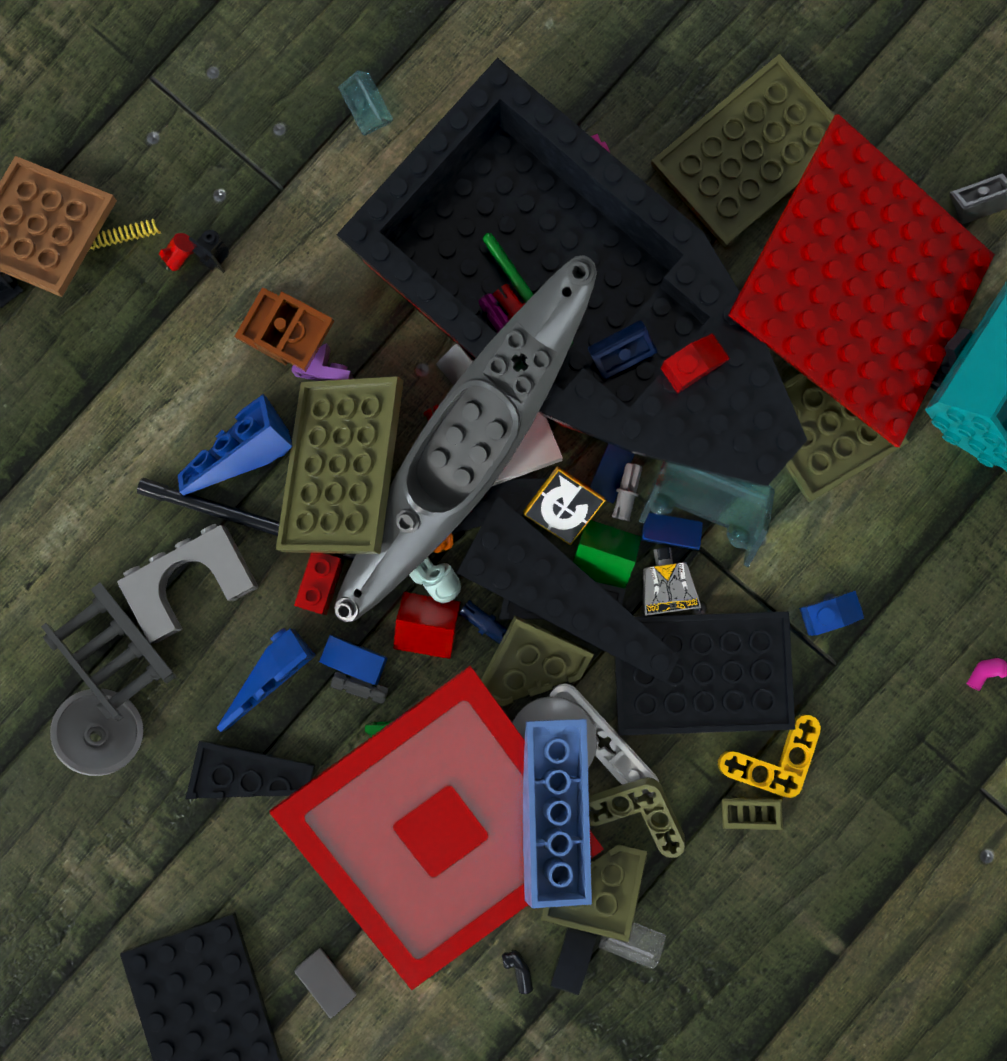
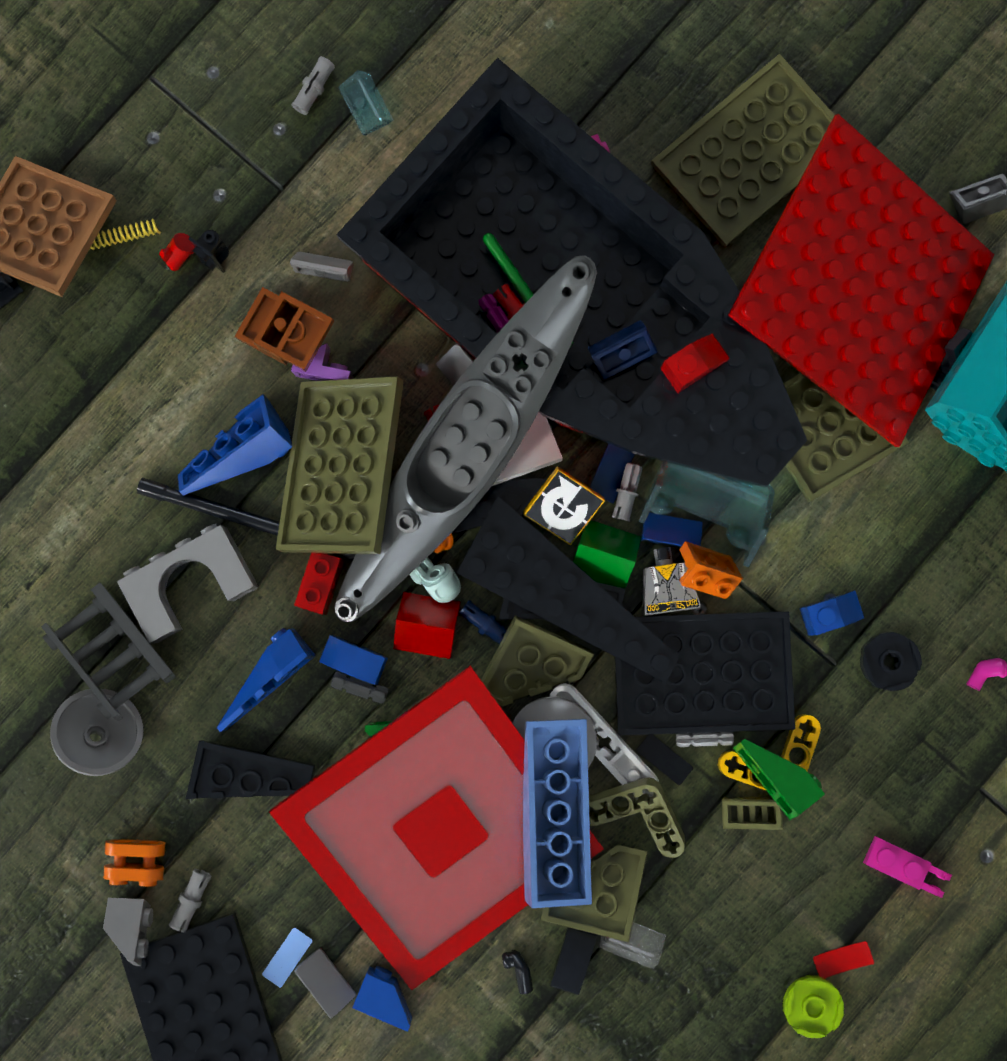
(121, 872): none -> orange brick
(127, 926): none -> light grey slope
(190, 900): none -> light grey pin
(287, 957): none -> light blue sticker
(313, 85): none -> light grey pin
(322, 266): none -> light grey slope
(383, 998): none -> blue slope
(664, 759): none -> black sticker
(704, 739): none -> light grey axle
(709, 571): none -> orange bracket
(785, 782): none -> green slope
(813, 1006): none -> lime tile
(843, 959): none -> red sticker
(903, 866): none -> dark pink hinge
(904, 671): none -> black plate

